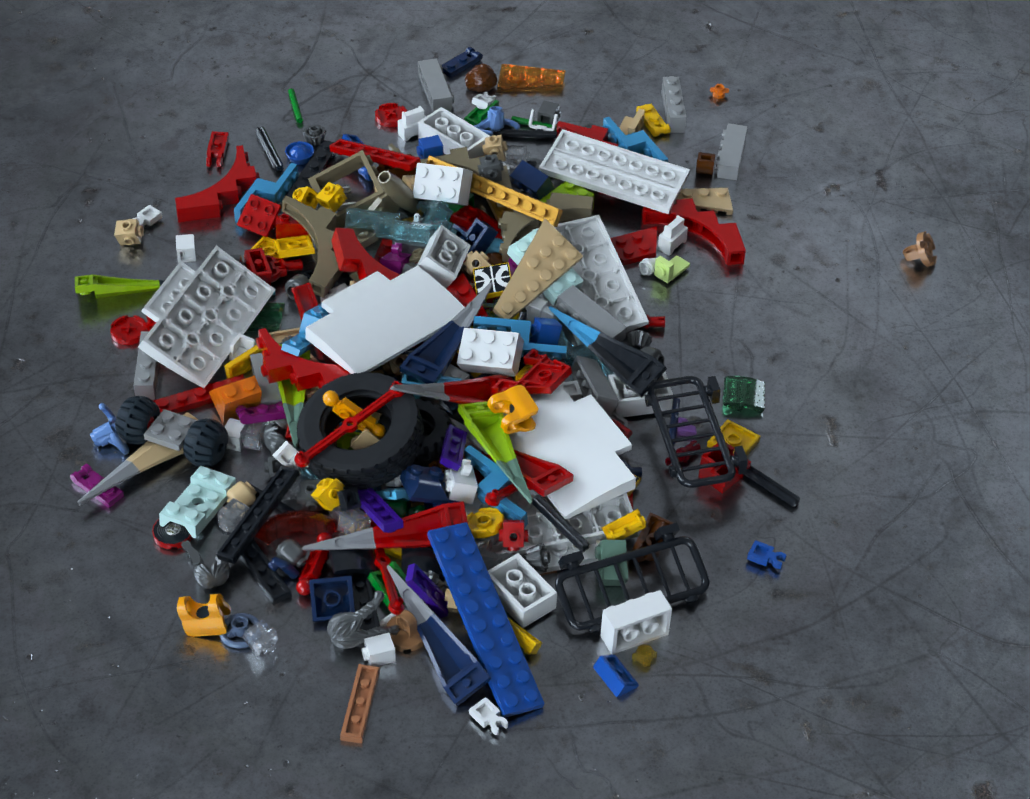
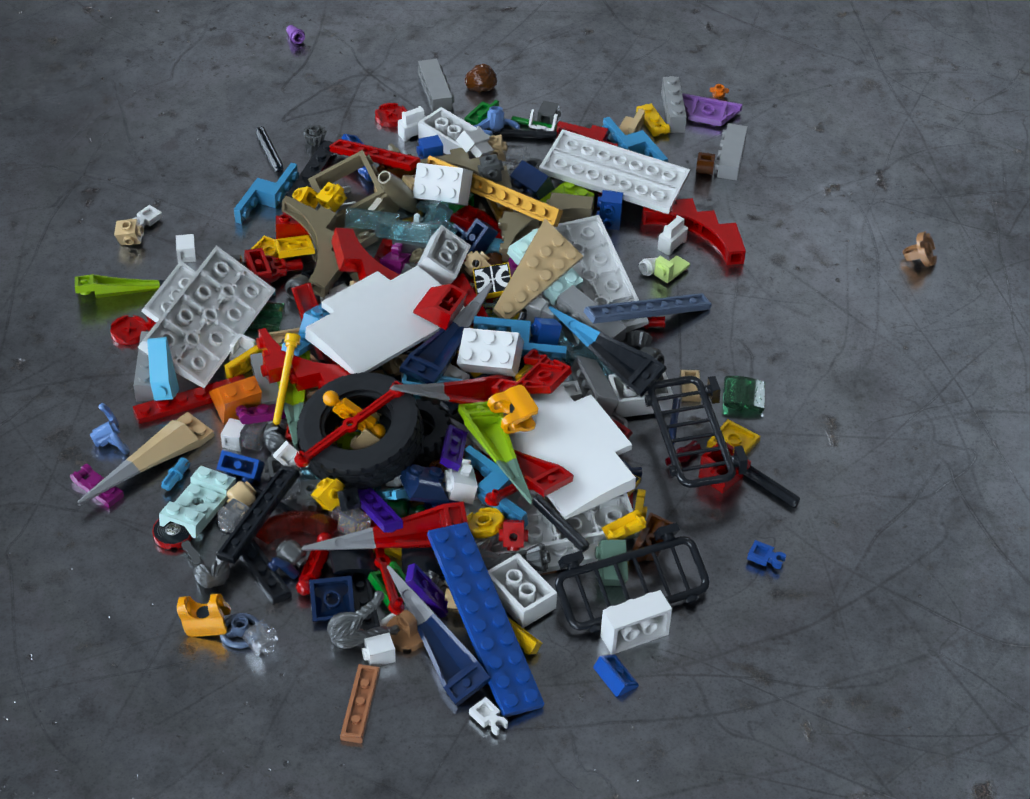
(161, 369): none -> medium azure slope
(175, 474): none -> dark azure axle
(201, 440): black plate -> none
(210, 201): red arch -> none
(217, 147): red hinge -> none
(241, 466): none -> blue brick
(259, 215): red bracket -> none
(291, 341): none -> yellow piece
(295, 105): green bar -> none
(296, 35): none -> medium lavender cone
(299, 152): blue hat -> none
(441, 305): none -> red slope
(461, 62): dark blue plate -> none
(475, 142): none -> white piece
(483, 101): white plate -> none
(524, 77): clear orange wing -> none
(610, 209): none -> blue brick
(636, 245): red wing -> none
(640, 502): none -> yellow plate
(644, 650): clear yellow plate -> none
(647, 308): none -> sand blue tile
(689, 430): medium lavender tile -> none
(690, 387): none -> tan tile
(709, 110): none -> medium lavender wing
(709, 198): tan wing -> none

